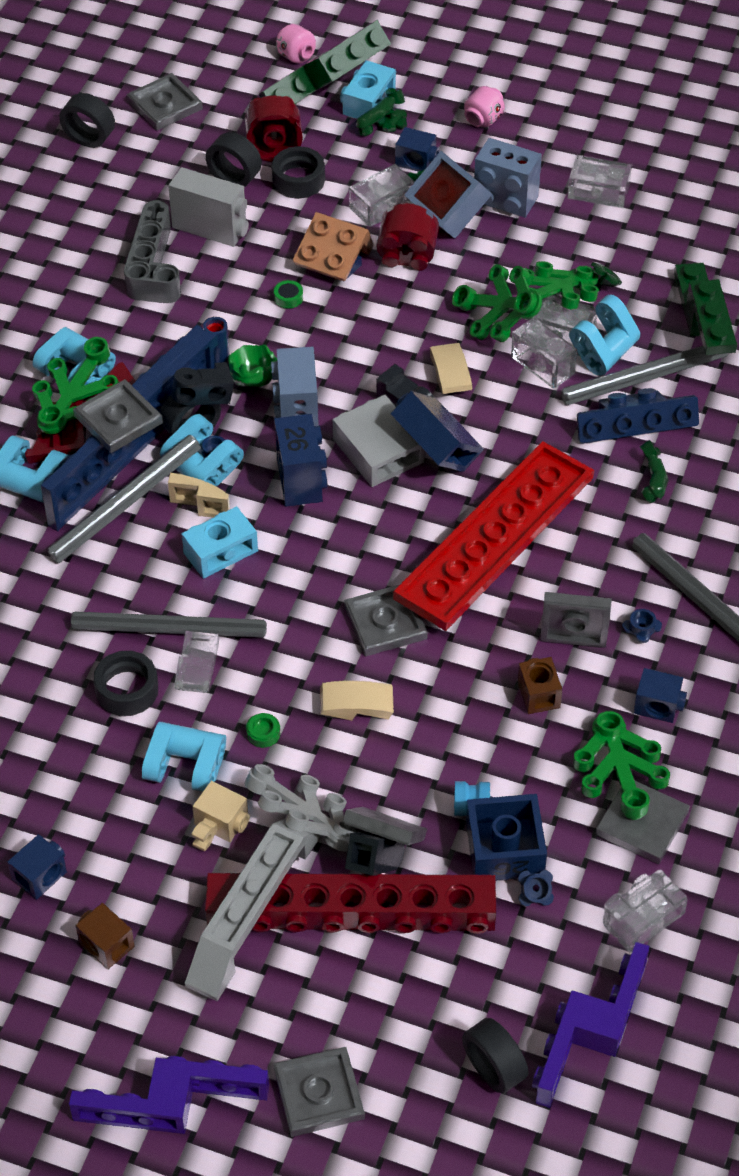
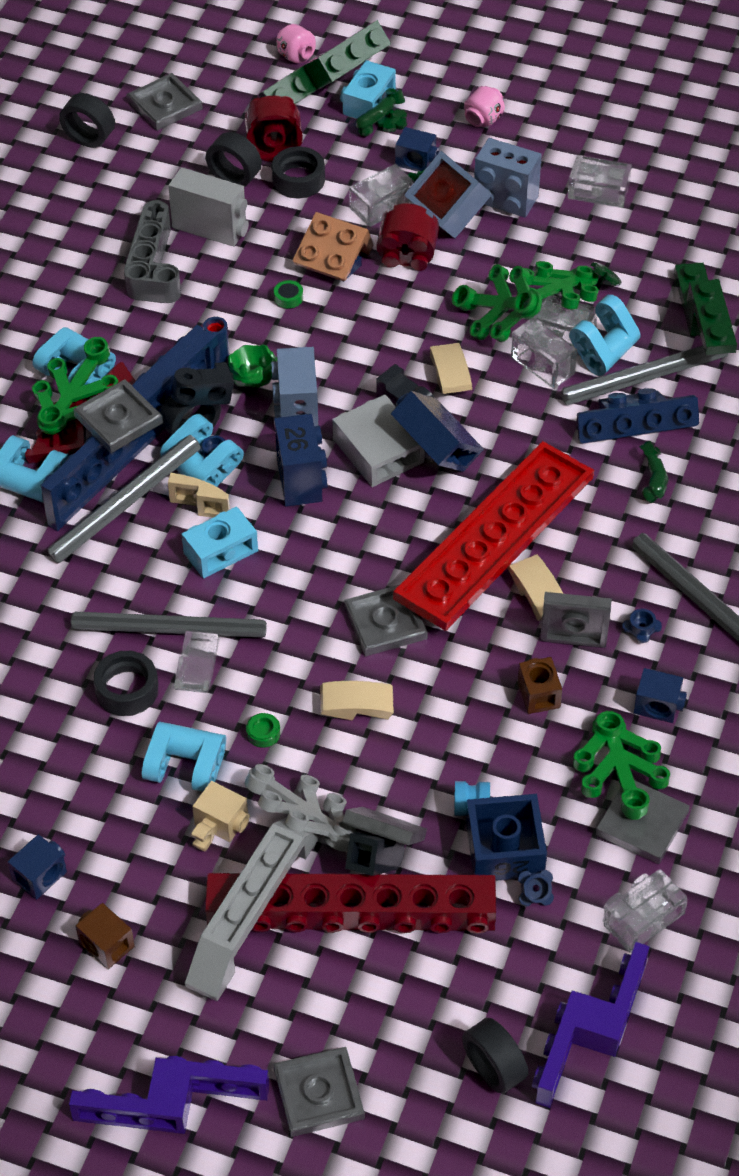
(533, 580): none -> tan slope

